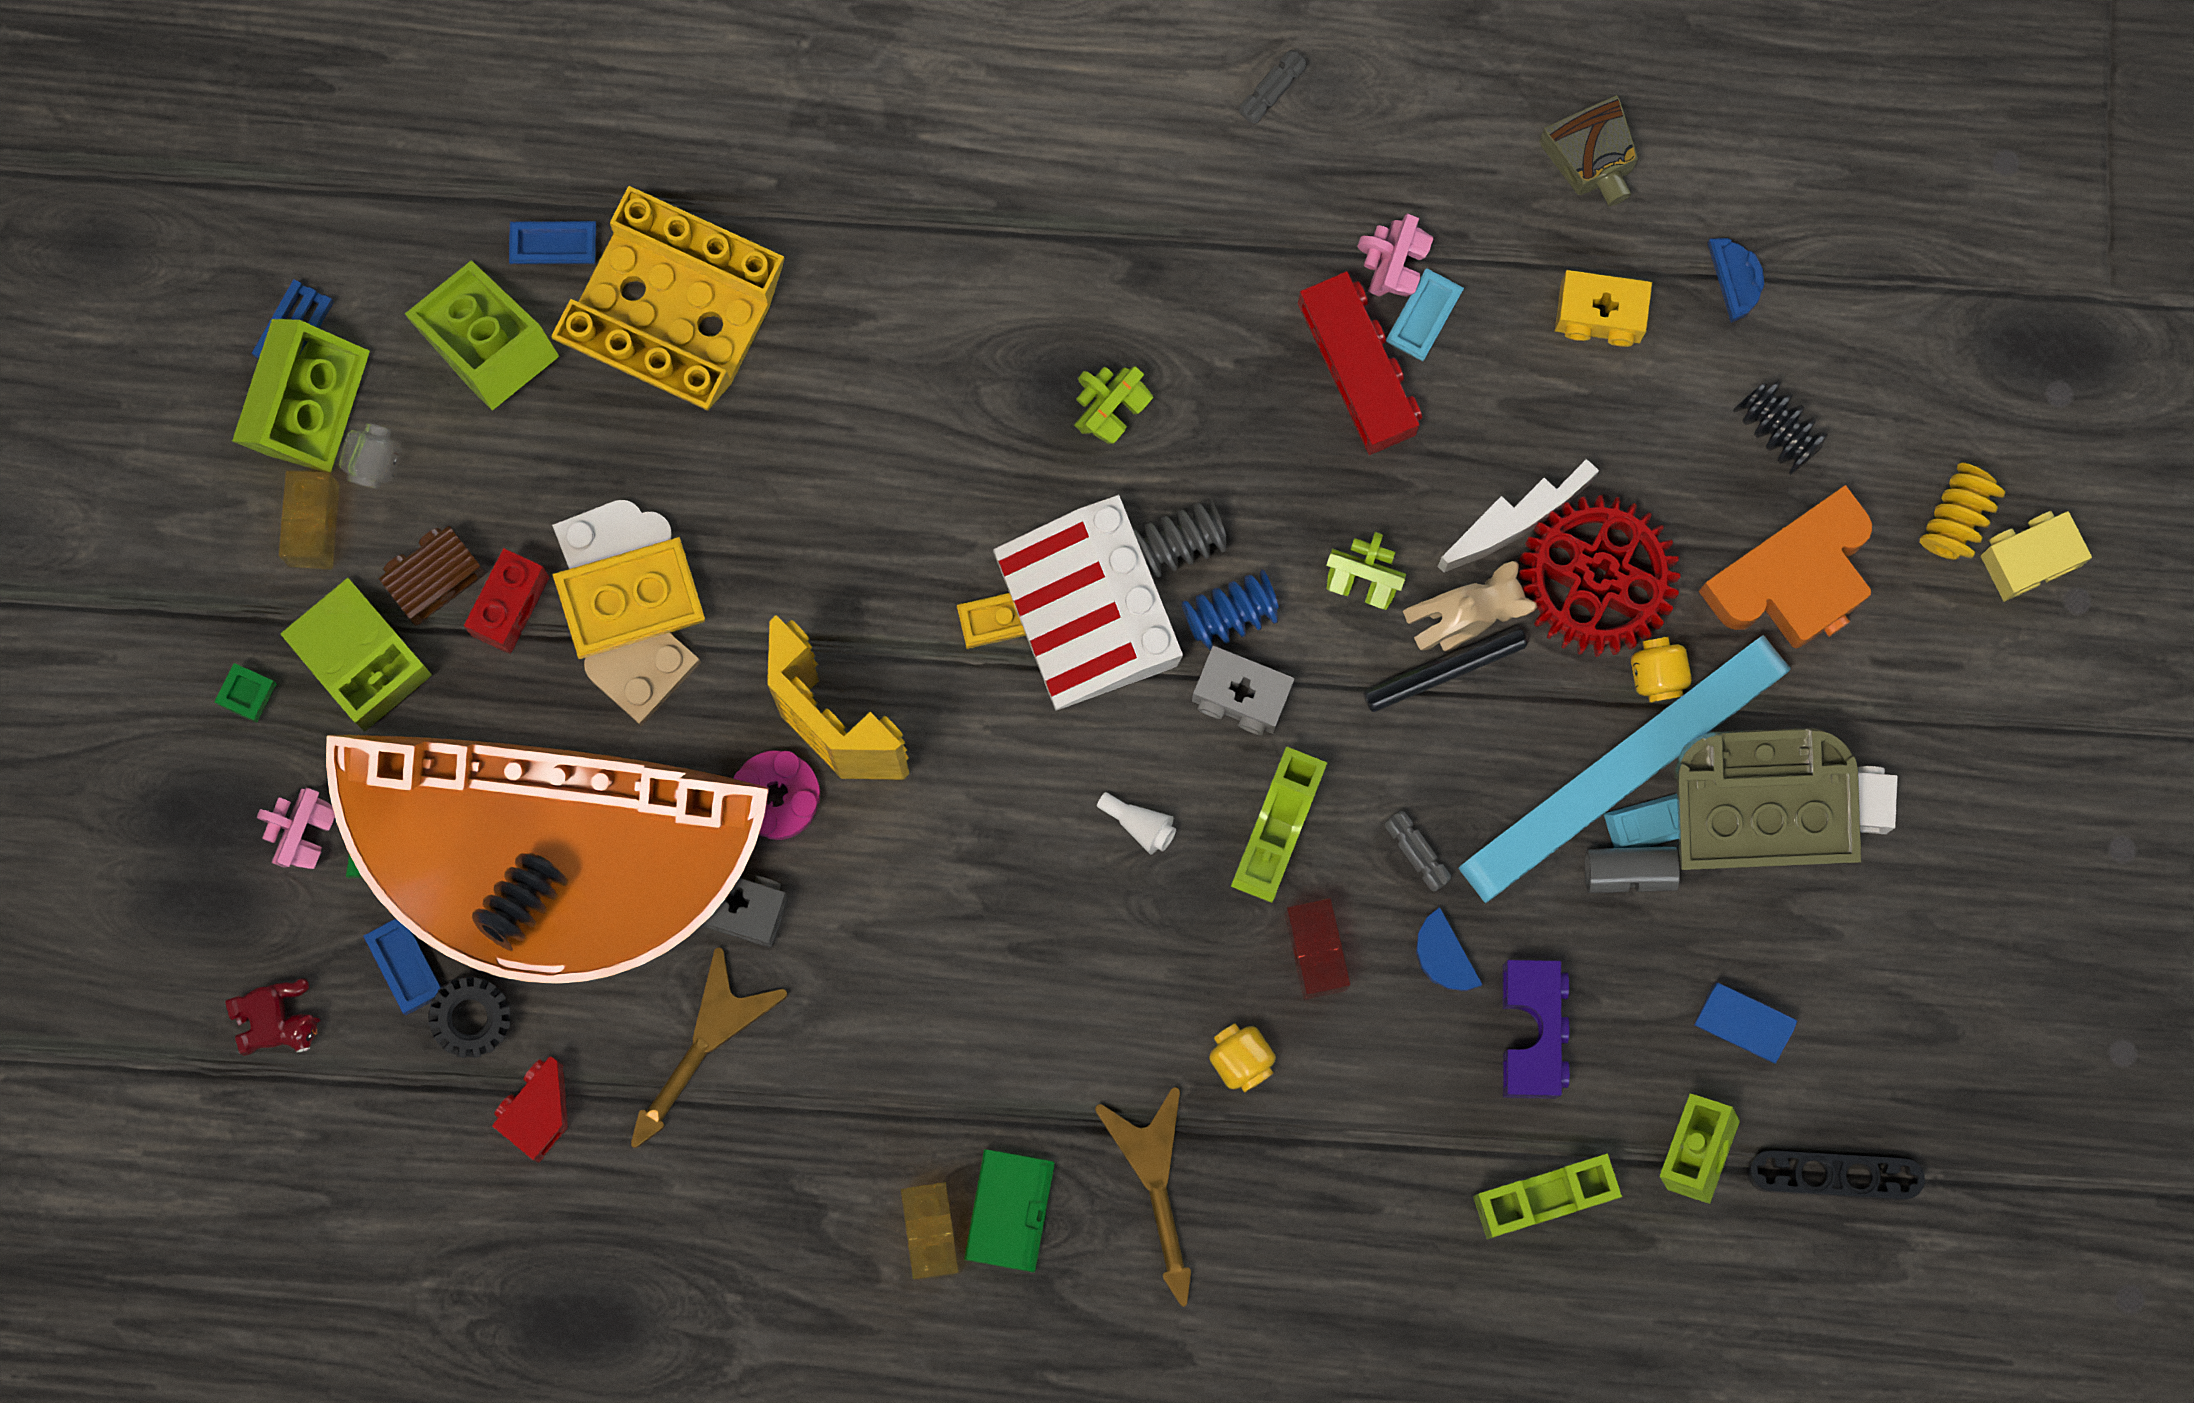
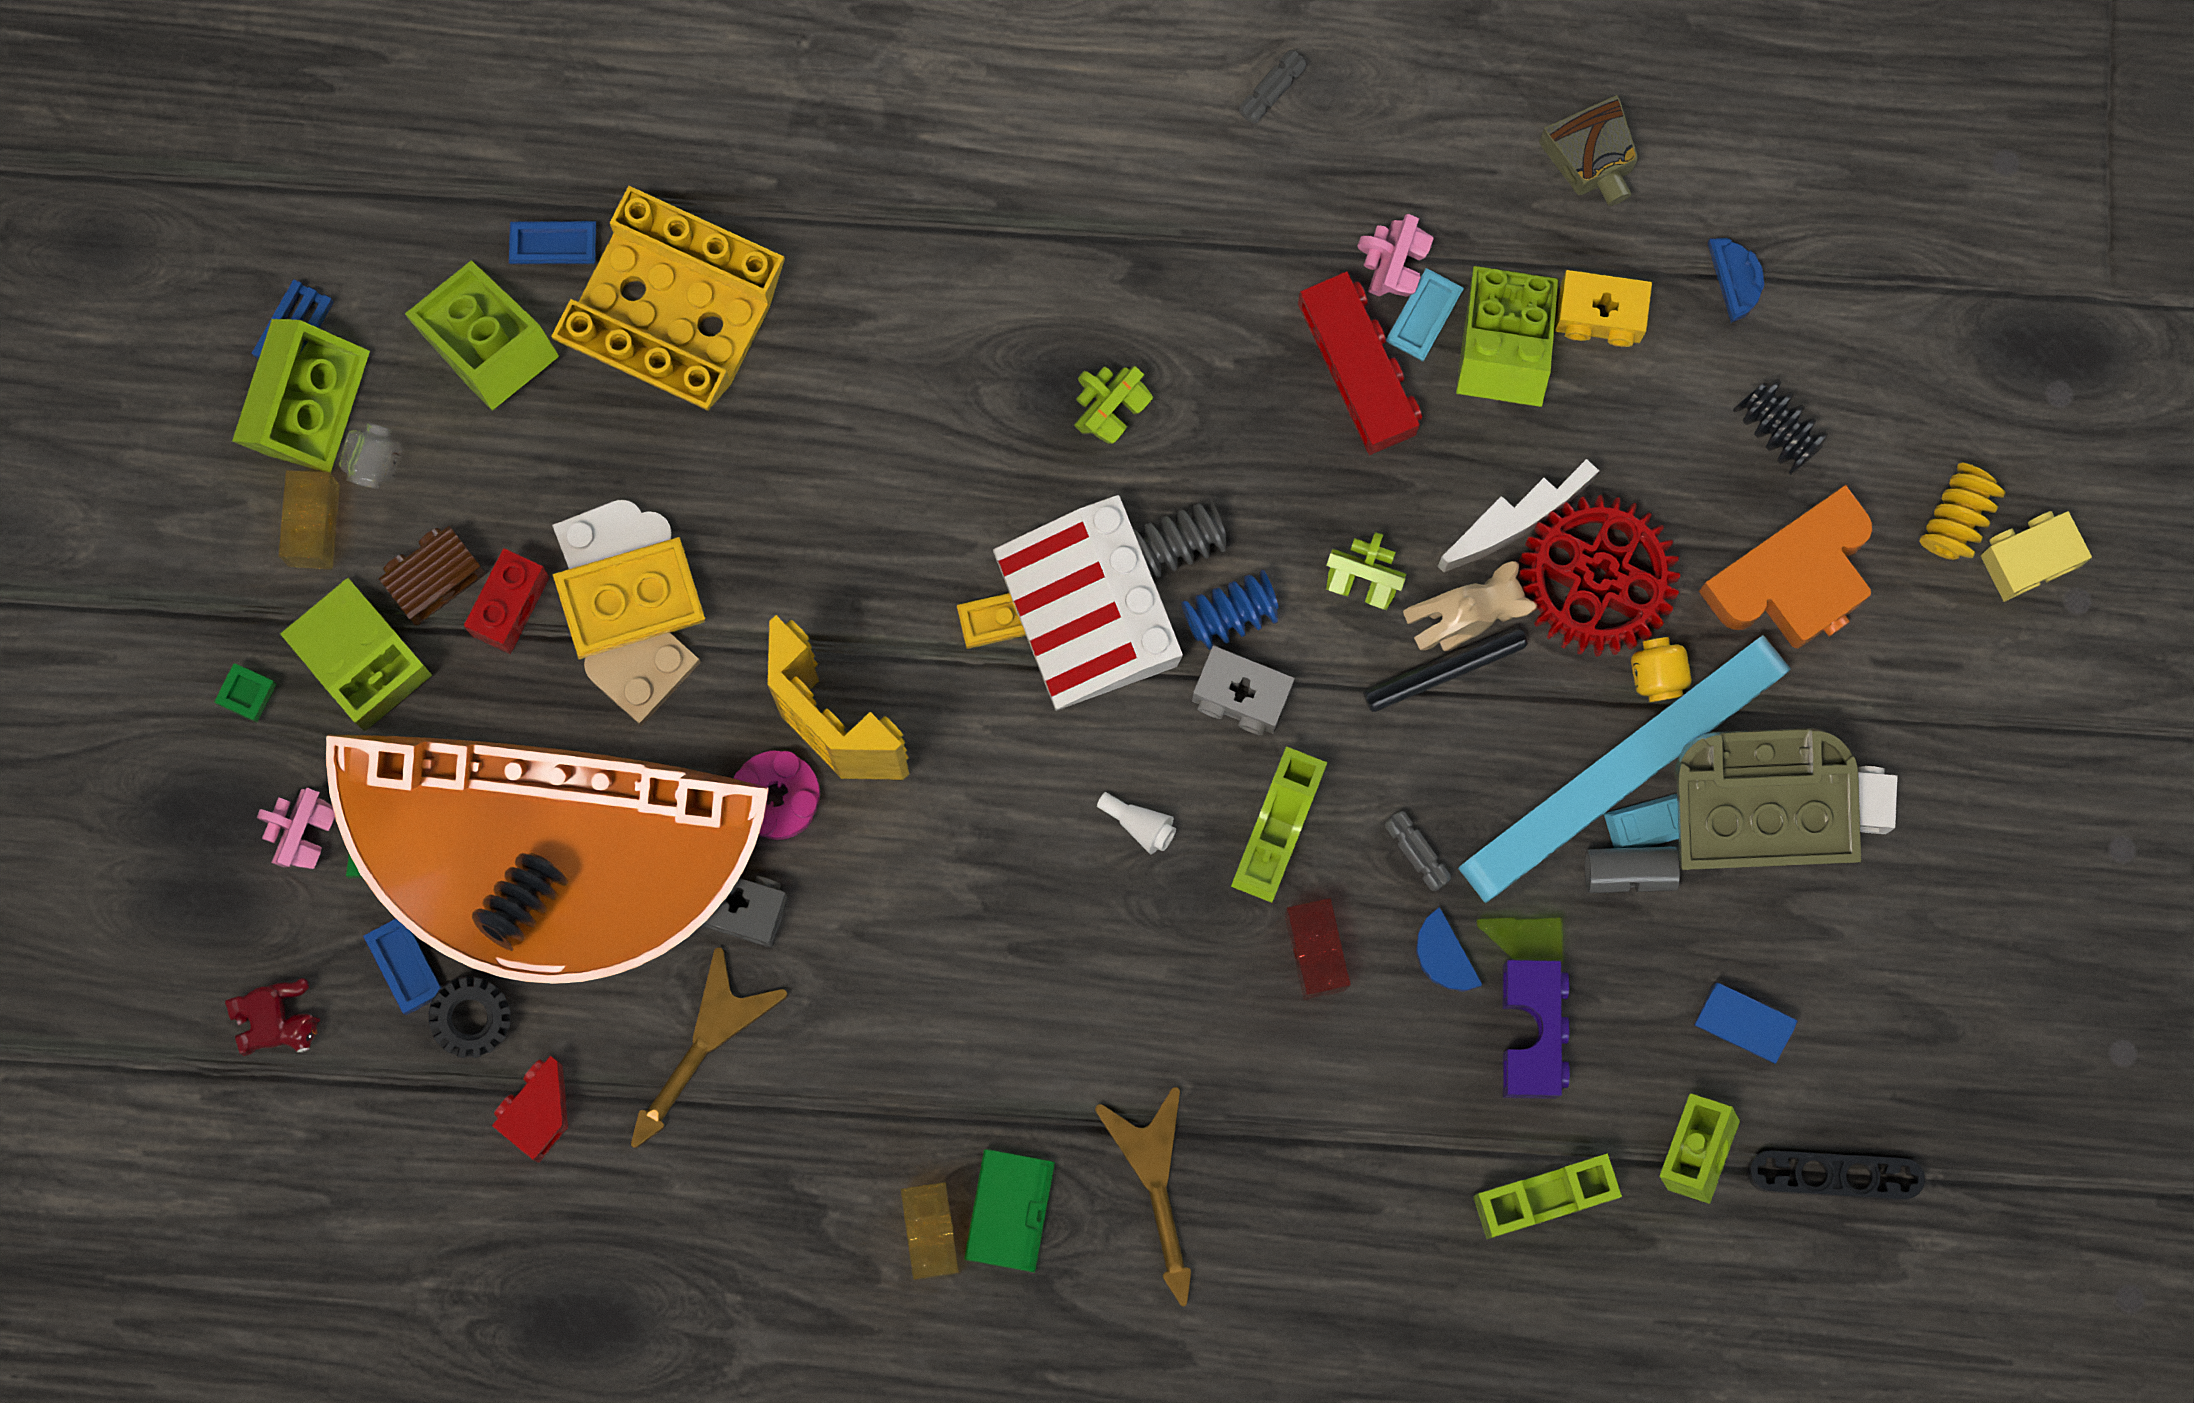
(1242, 1057): yellow head -> none
(1508, 336): none -> lime slope
(1527, 938): none -> clear neon green slope

